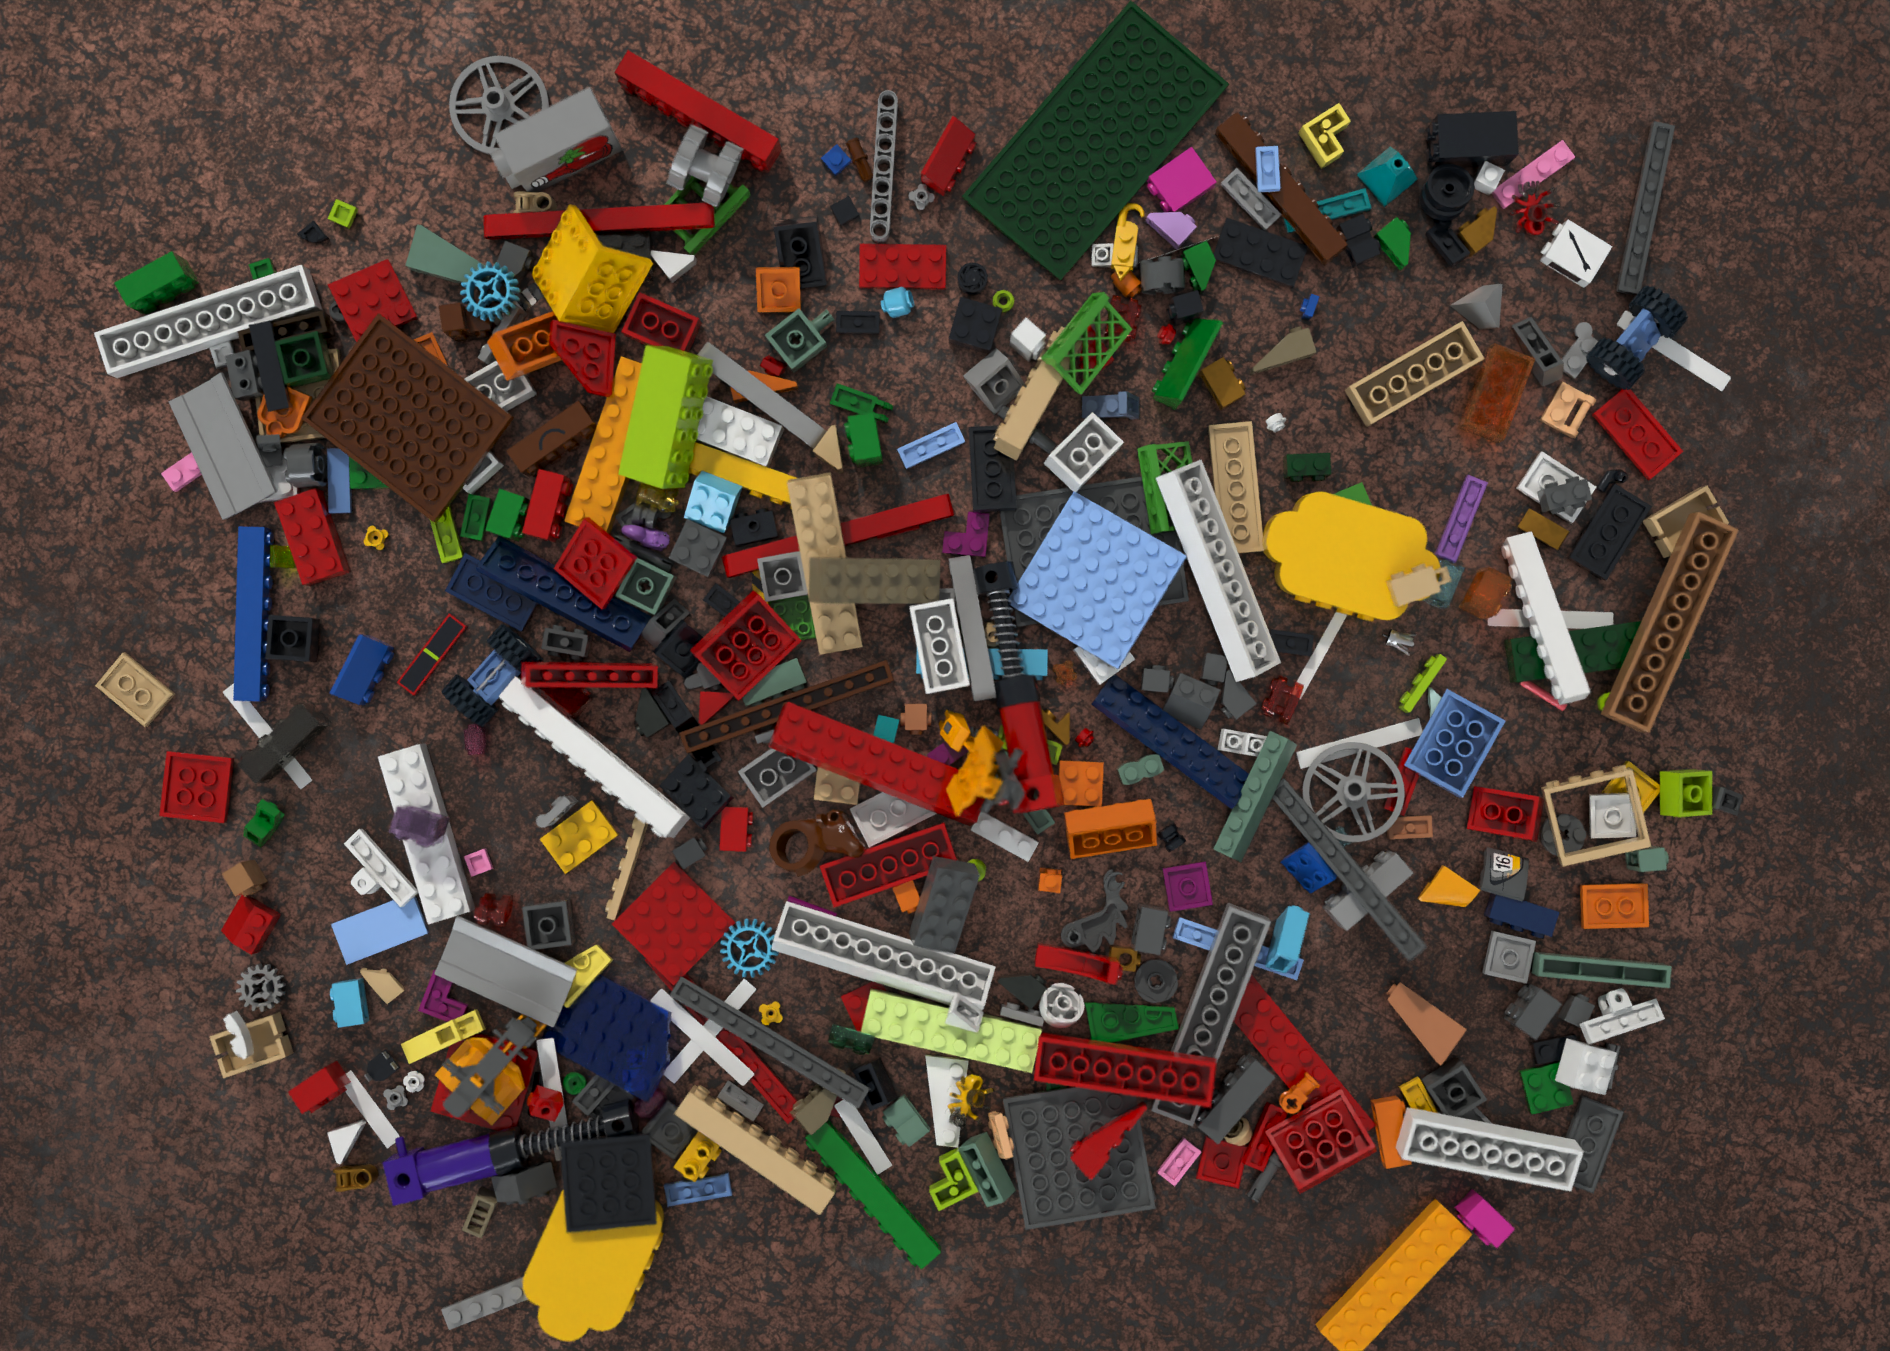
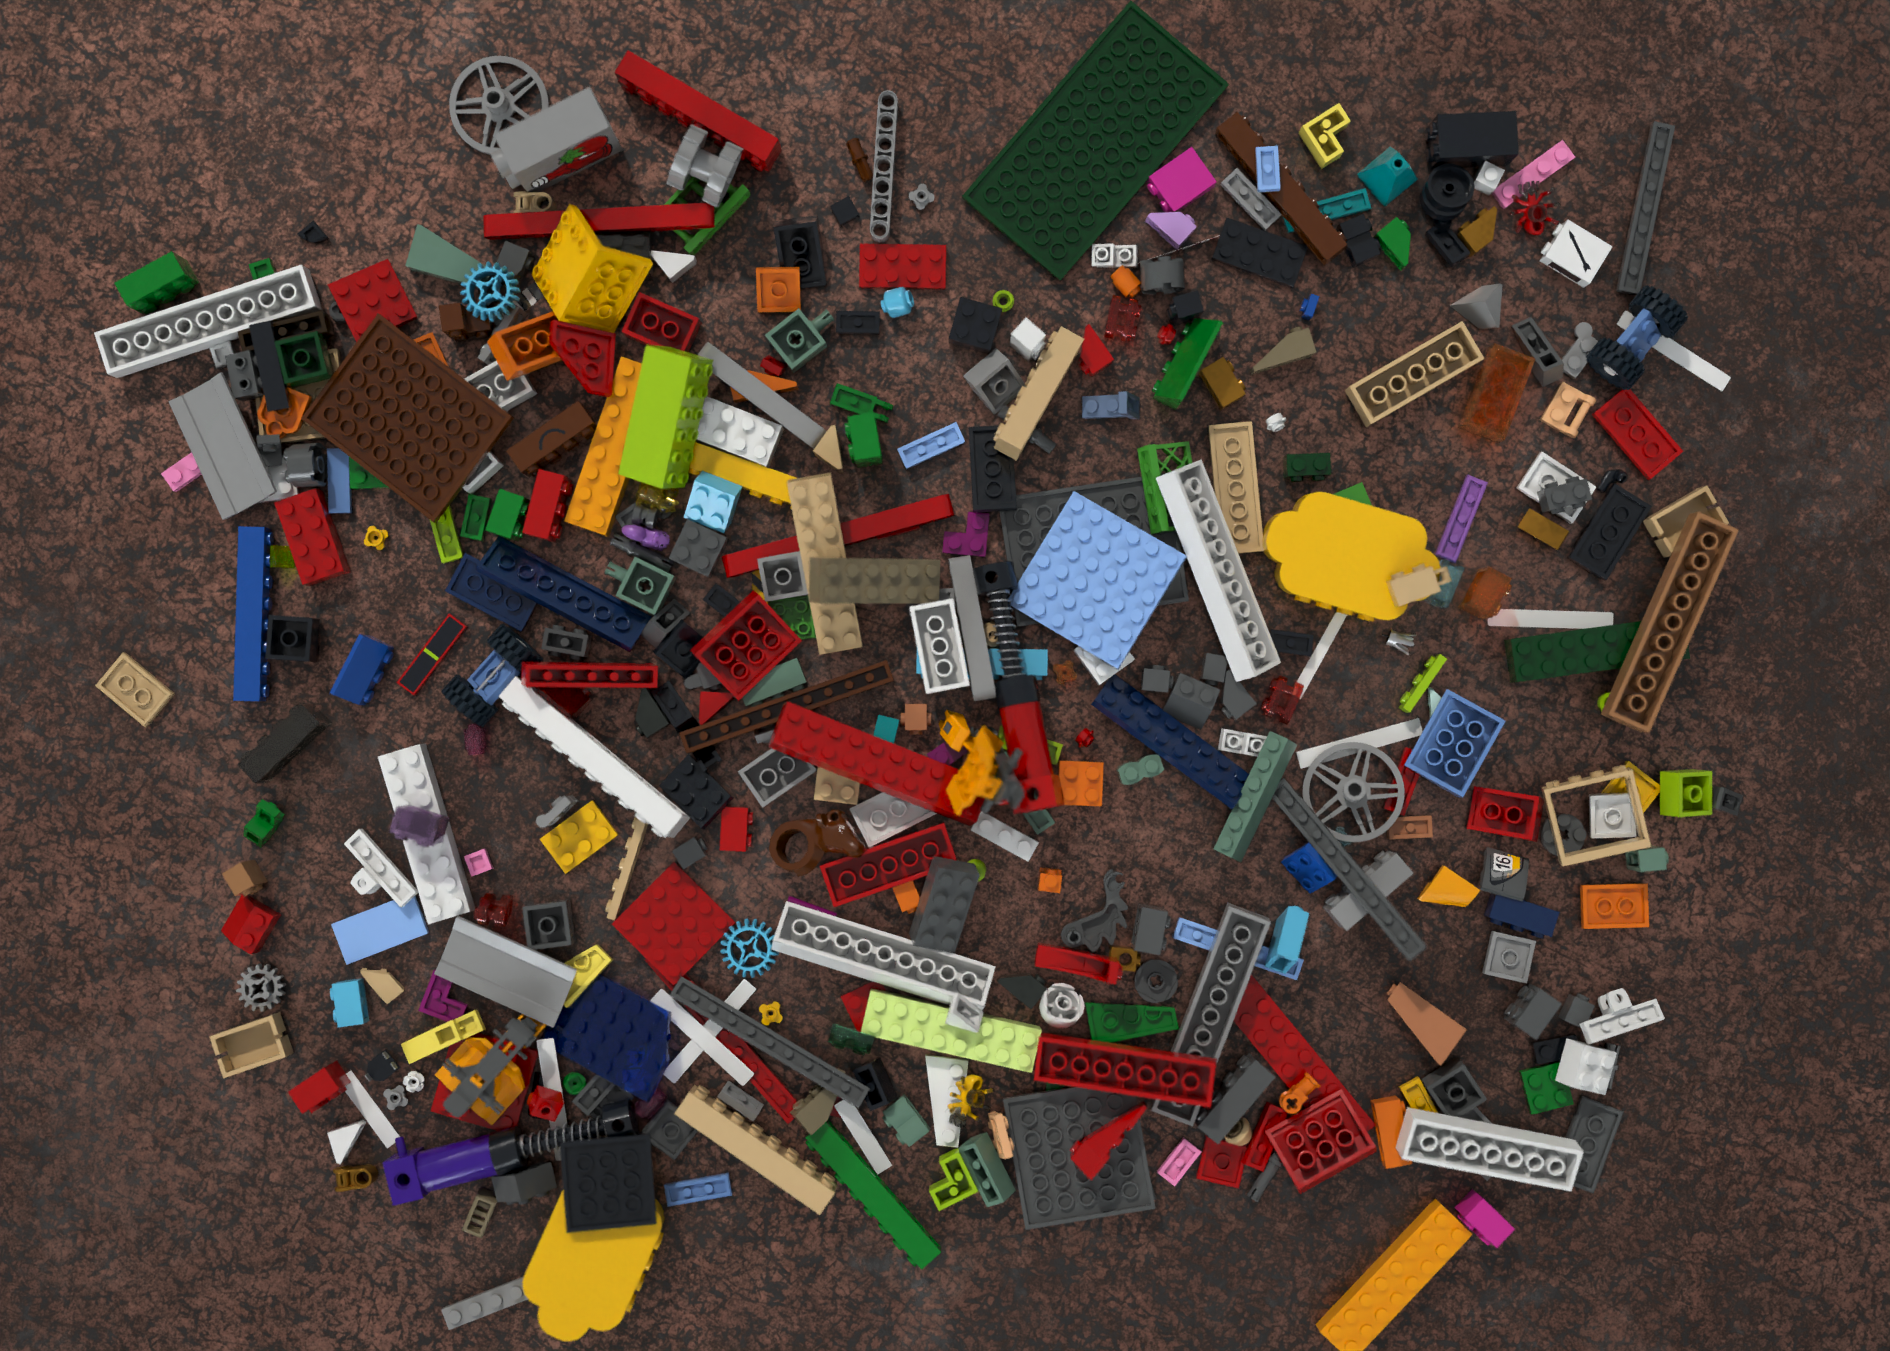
(196, 787): red plate -> none
(242, 1043): white slope -> none
(261, 728): white sticker -> none
(342, 213): lime plate -> none
(595, 563): red plate -> none
(696, 1157): yellow brick -> none
(754, 527): black brick -> none
(836, 160): blue plate -> none
(948, 157): red slope -> none
(972, 279): black wheel -> none
(1012, 1011): light grey plate -> none
(1061, 728): pearl gold slope -> none
(1079, 327): bright green fence -> none
(1083, 452): white brick -> none
(1110, 828): orange brick -> none
(1125, 241): yellow plate -> none
(1168, 833): black wheel -> none
(1187, 886): magenta plate -> none
(1199, 263): green slope -> none
(1542, 694): coral piece -> none
(1545, 618): white brick -> none
(1601, 969): sand green brick -> none

